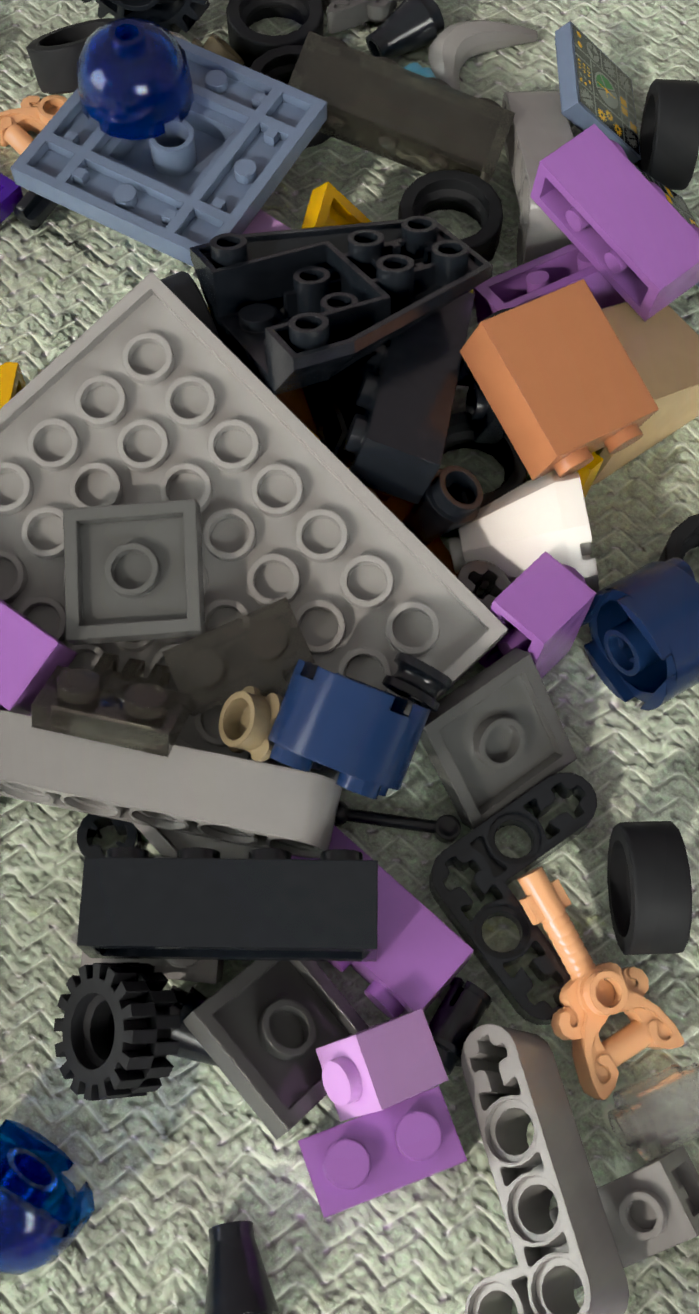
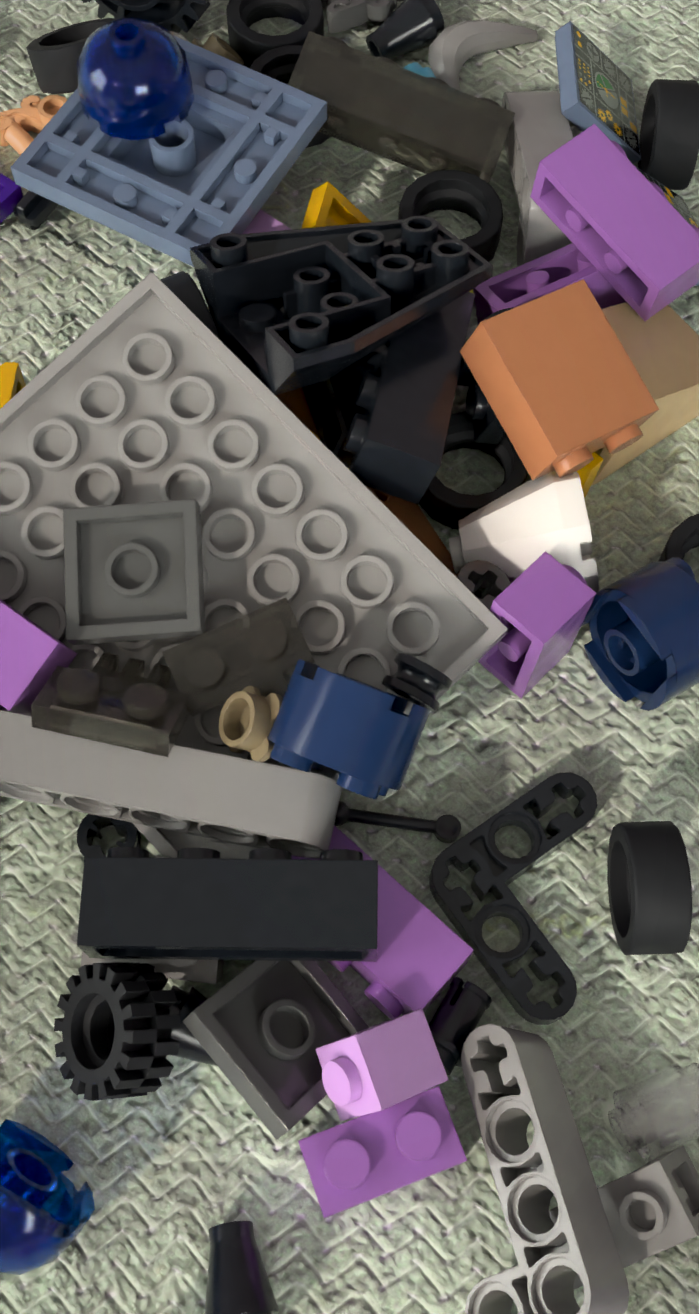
(446, 505): black cone -> none
(496, 738): dark grey plate -> none
(595, 995): light nougat piece -> none

